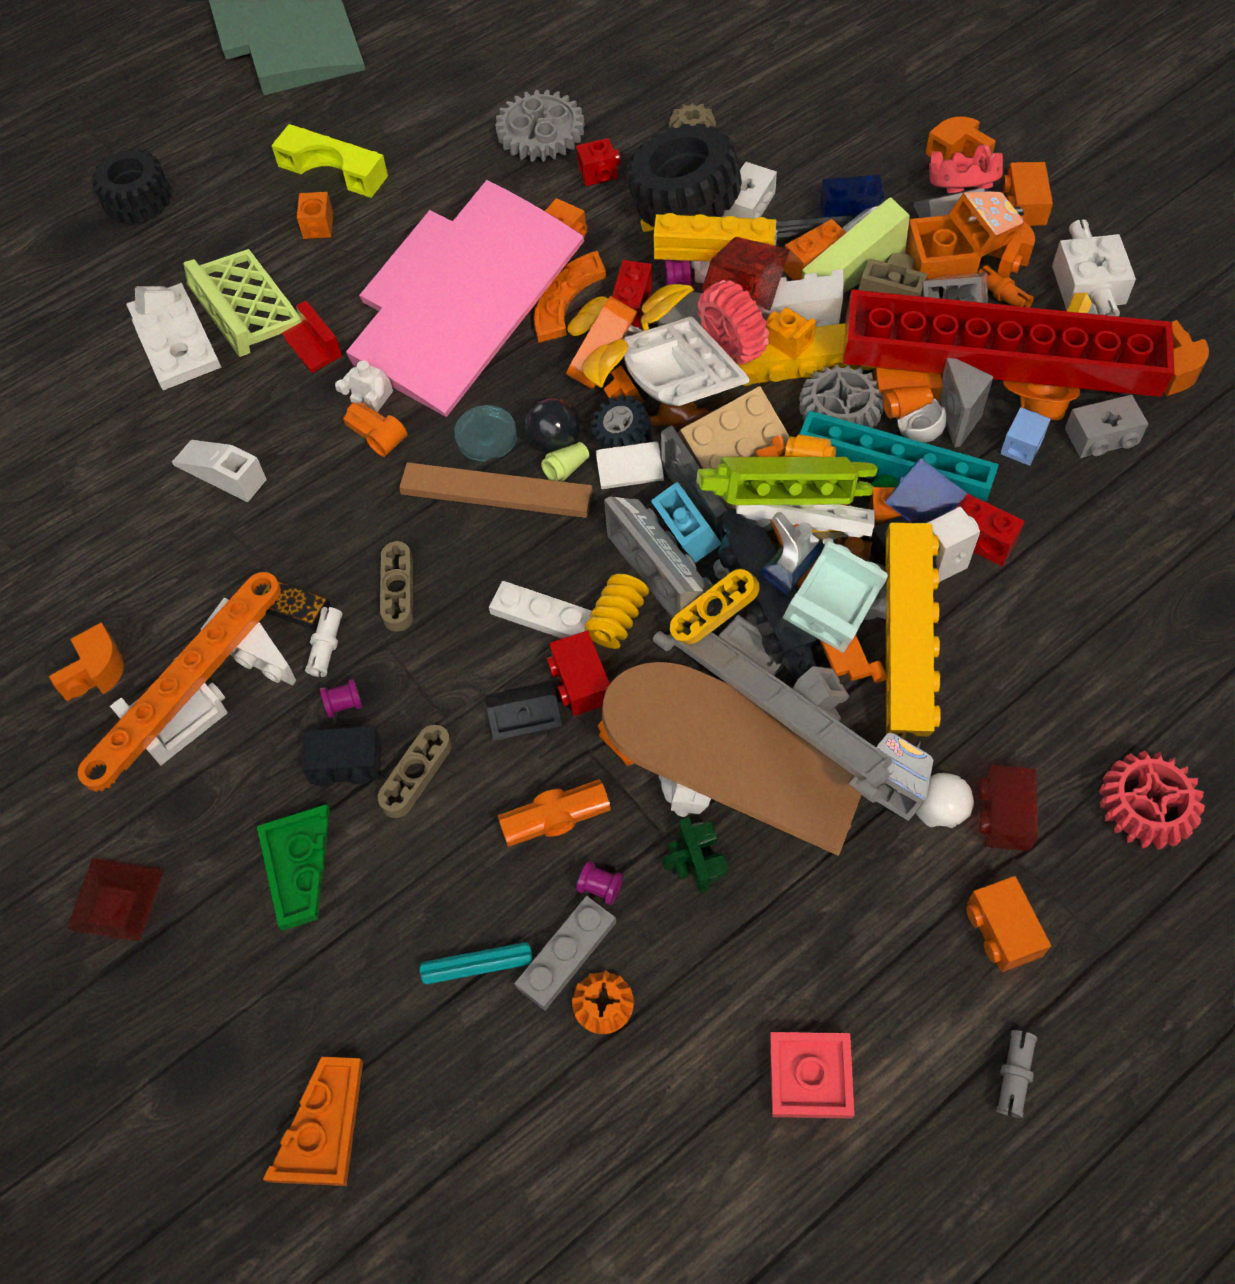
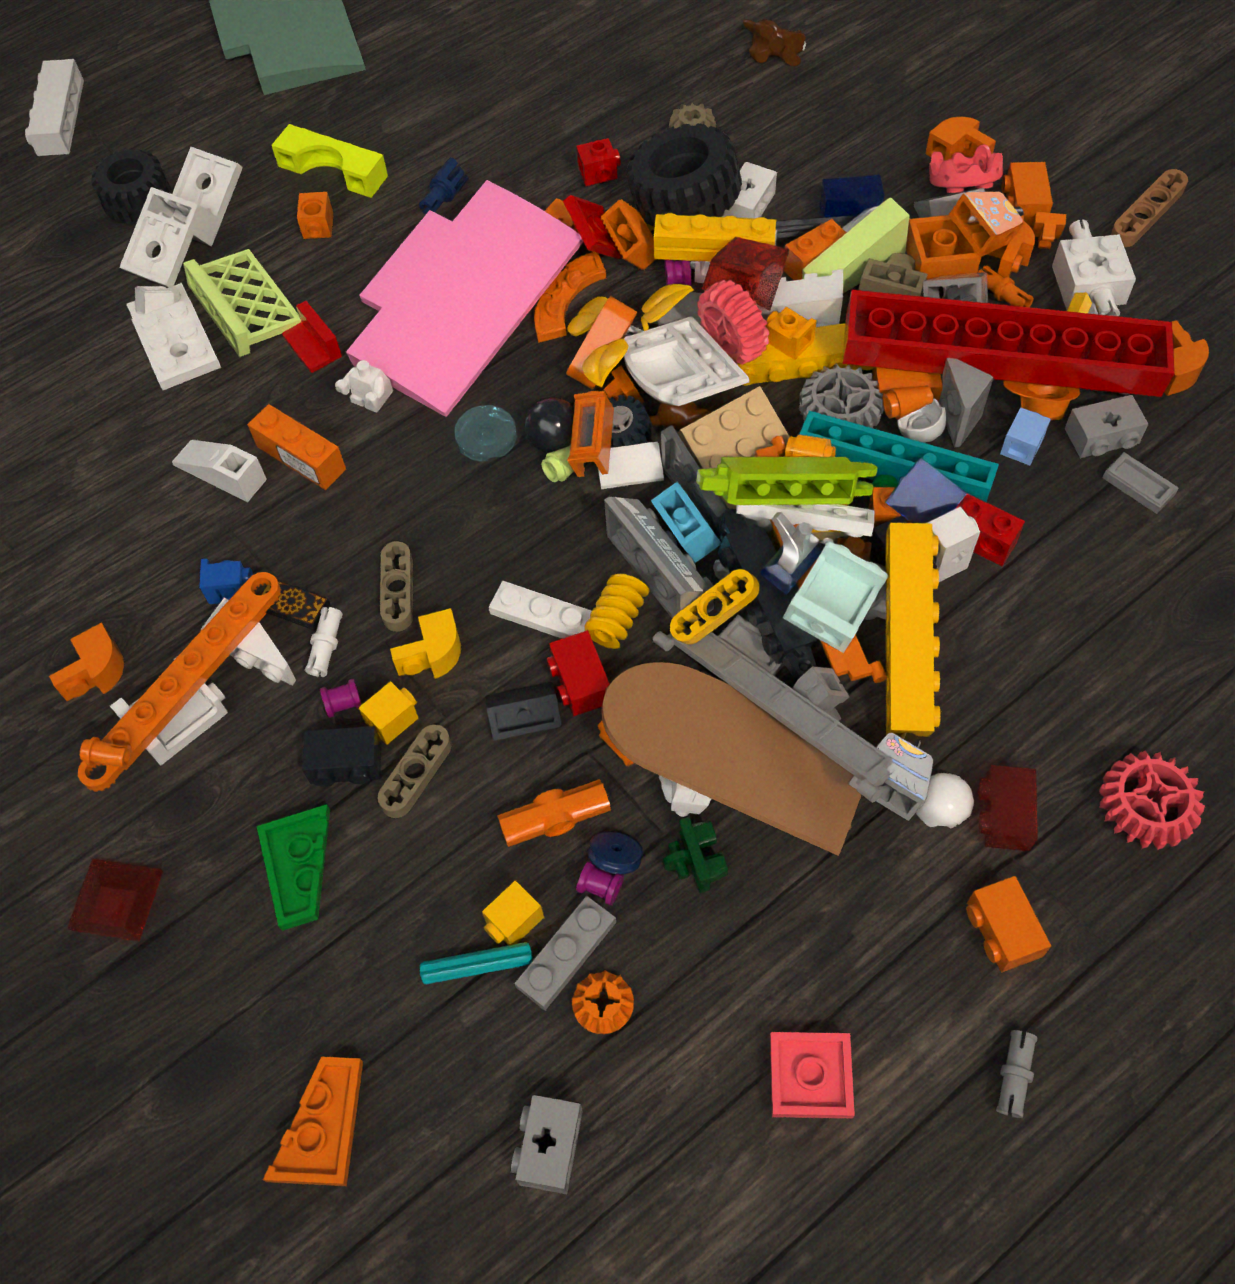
(55, 107): none -> white brick
(95, 751): none -> orange pin
(180, 217): none -> white bracket
(222, 579): none -> blue brick
(297, 446): none -> orange brick
(380, 432): orange piece -> none
(390, 711): none -> yellow brick
(437, 651): none -> yellow brick
(444, 186): none -> dark blue arm
(496, 490): medium nougat tile -> none
(512, 915): none -> yellow brick
(540, 125): light grey gear -> none
(562, 1123): none -> light grey brick
(588, 222): none -> red plate
(591, 432): none -> orange window
(615, 852): none -> dark blue piece
(630, 234): none -> orange brick
(634, 287): red brick -> none
(771, 40): none -> reddish brown animal
(1048, 227): none -> orange tile
(1140, 482): none -> light grey tile
(1152, 209): none -> medium nougat beam

